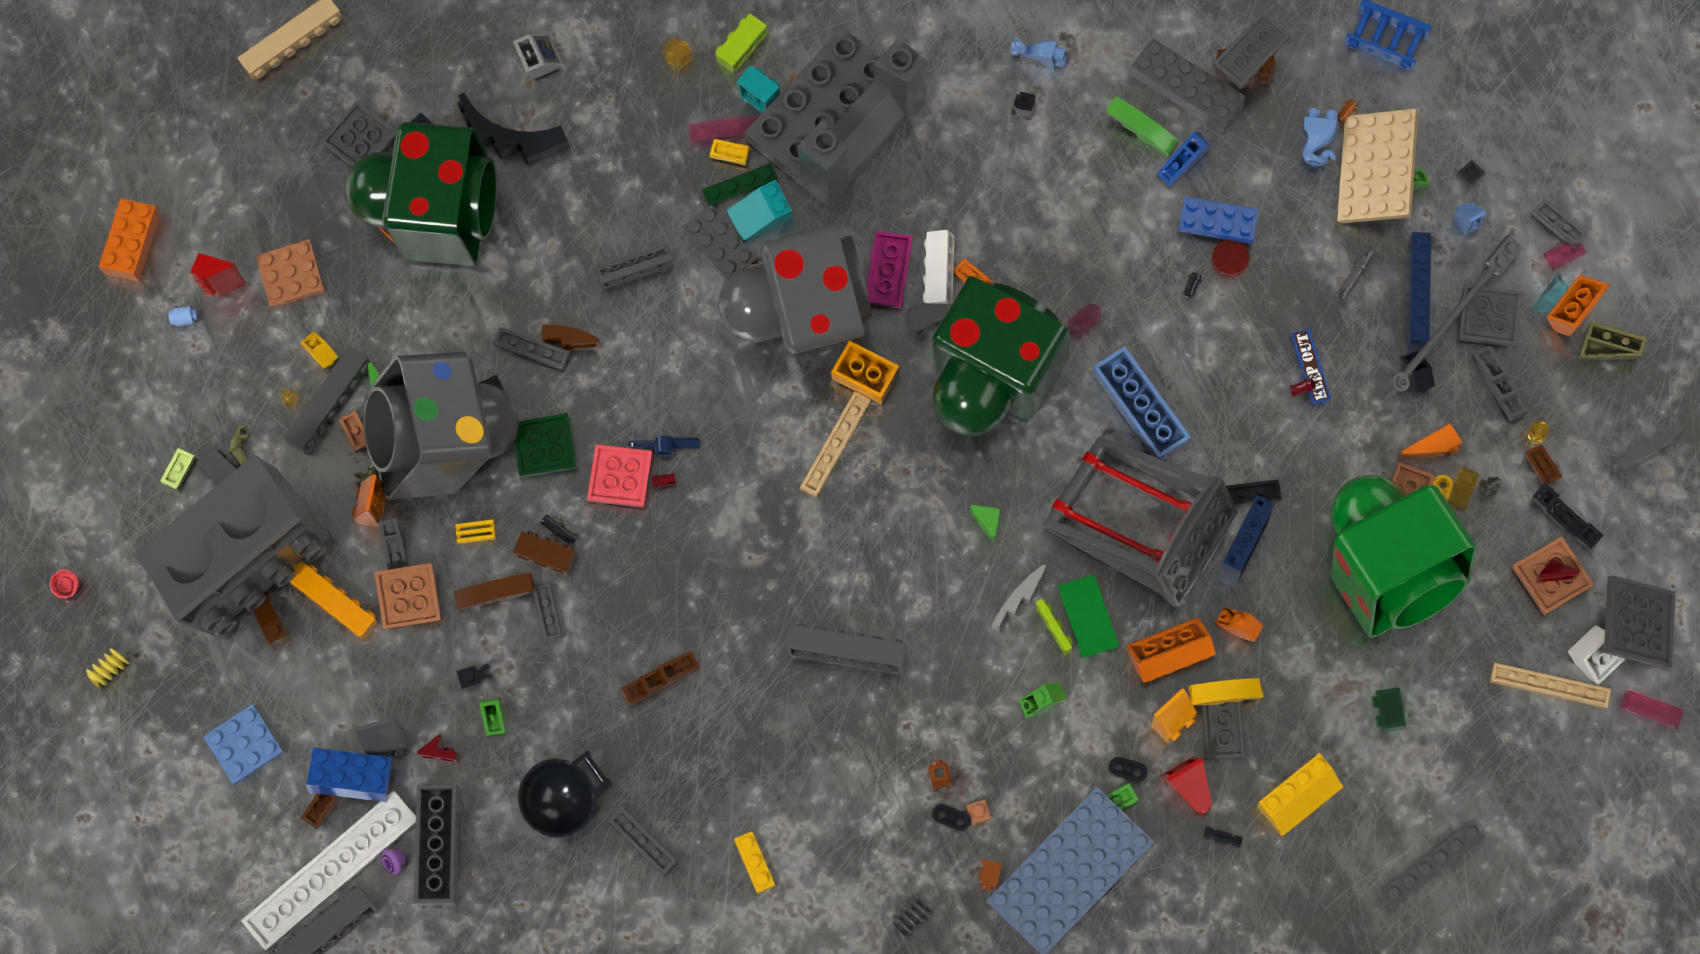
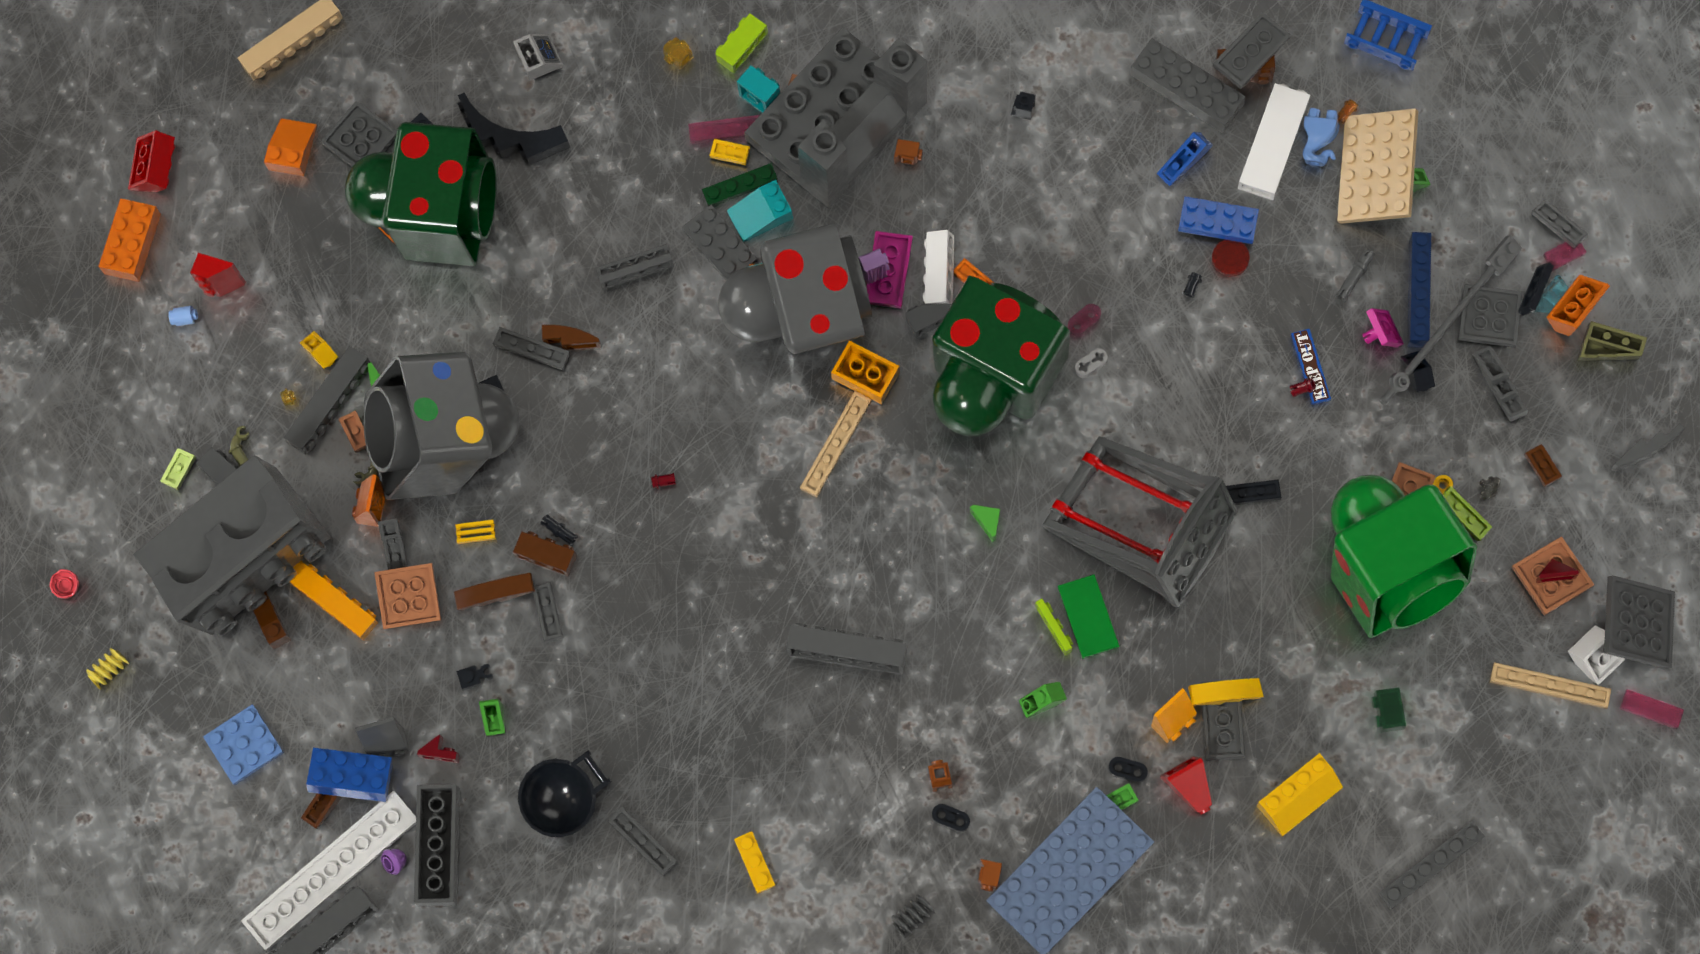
(151, 162): none -> red slope
(290, 147): none -> orange slope
(290, 273): nougat plate -> none
(544, 446): dark green plate -> none
(619, 476): coral plate -> none
(660, 678): reddish brown slope -> none
(666, 444): dark blue piece -> none
(874, 266): none -> lavender brick
(907, 152): none -> dark orange window
(978, 812): nougat plate -> none
(1022, 593): light grey slope -> none
(1044, 52): medium blue hips -> none
(1093, 367): none -> light grey beam
(1141, 404): medium blue brick -> none
(1142, 125): bright green slope -> none
(1171, 650): orange slope -> none
(1223, 836): black axle -> none
(1239, 624): orange slope -> none
(1245, 541): dark blue window -> none
(1274, 141): none -> white brick
(1383, 329): none -> dark pink tile
(1436, 445): orange slope -> none
(1463, 488): clear yellow plate -> none
(1469, 217): medium blue slope -> none
(1470, 518): none -> lime plate
(1471, 173): pearl dark grey tile -> none
(1535, 289): none -> black tile
(1540, 428): clear yellow wheel -> none
(1566, 518): black slope -> none

